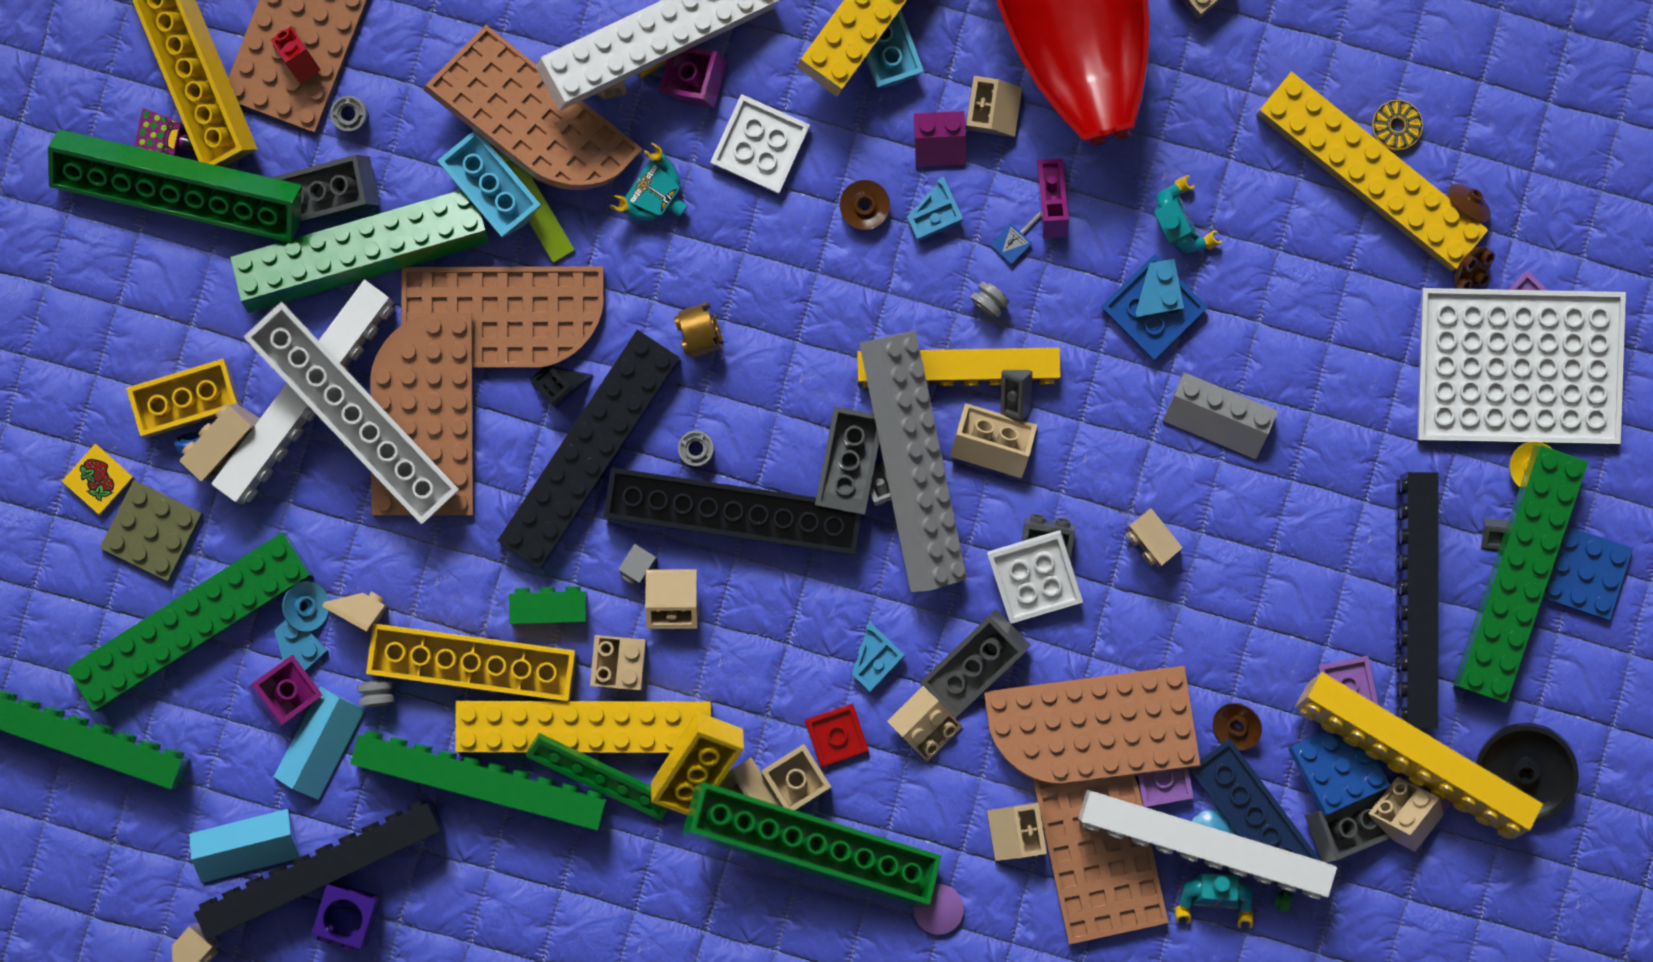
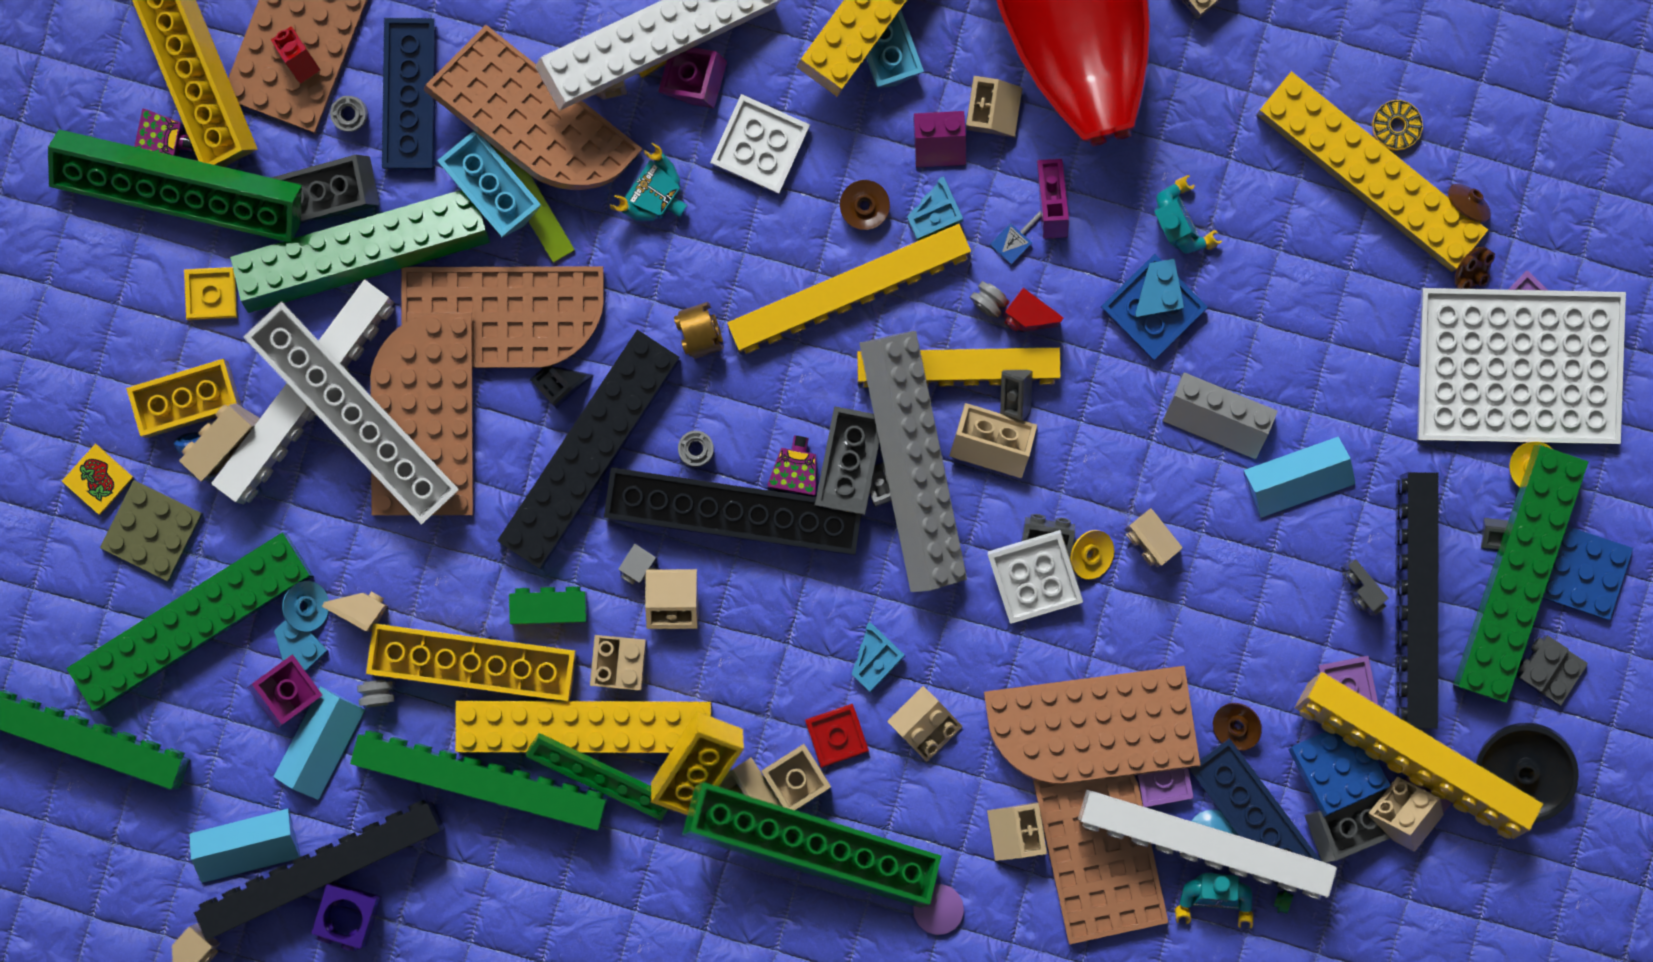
(210, 293): none -> yellow tile
(406, 106): none -> dark blue plate
(795, 469): none -> torso
(849, 288): none -> yellow brick
(975, 663): dark grey slope -> none
(1030, 313): none -> red slope
(1099, 556): none -> yellow dish
(1300, 476): none -> medium azure slope
(1367, 594): none -> dark grey plate
(1551, 669): none -> dark grey plate

